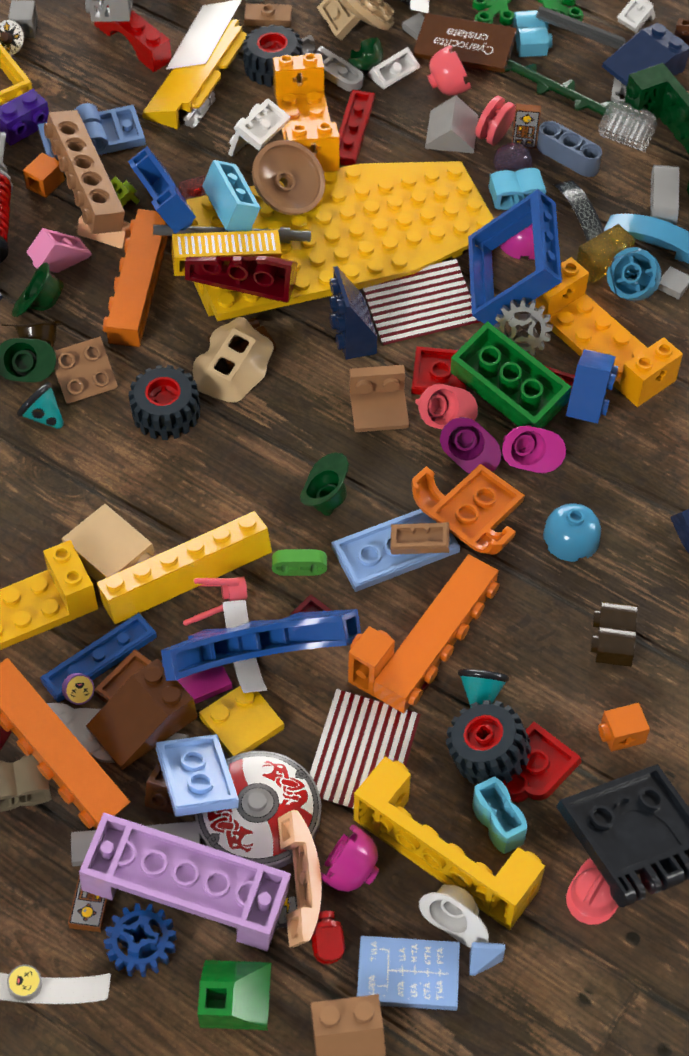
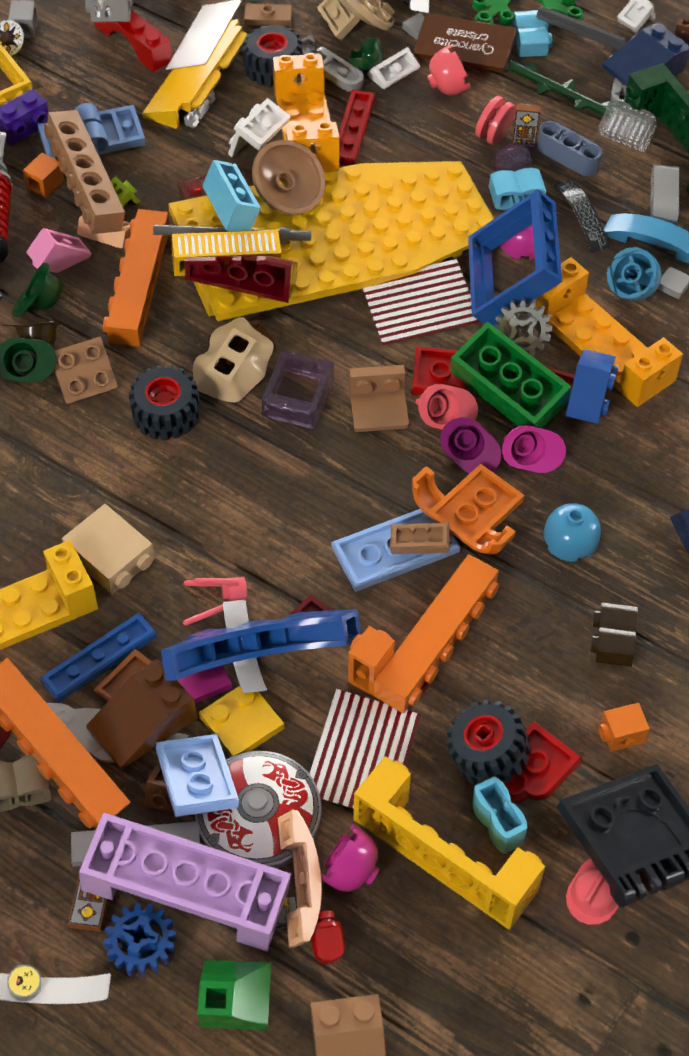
(42, 407): teal hat -> none
(78, 688): light yellow tile -> none
(165, 194): blue arch -> none
(175, 569): yellow brick -> none
(299, 562): bright green beam -> none
(302, 412): none -> window
(325, 484): dark green piece -> none
(351, 318): dark blue slope -> none
(409, 972): light blue tile -> none
(452, 127): light grey slope -> none
(455, 913): white piece -> none
(482, 684): teal hat -> none
(484, 956): light blue slope -> none
(600, 251): clear yellow brick -> none

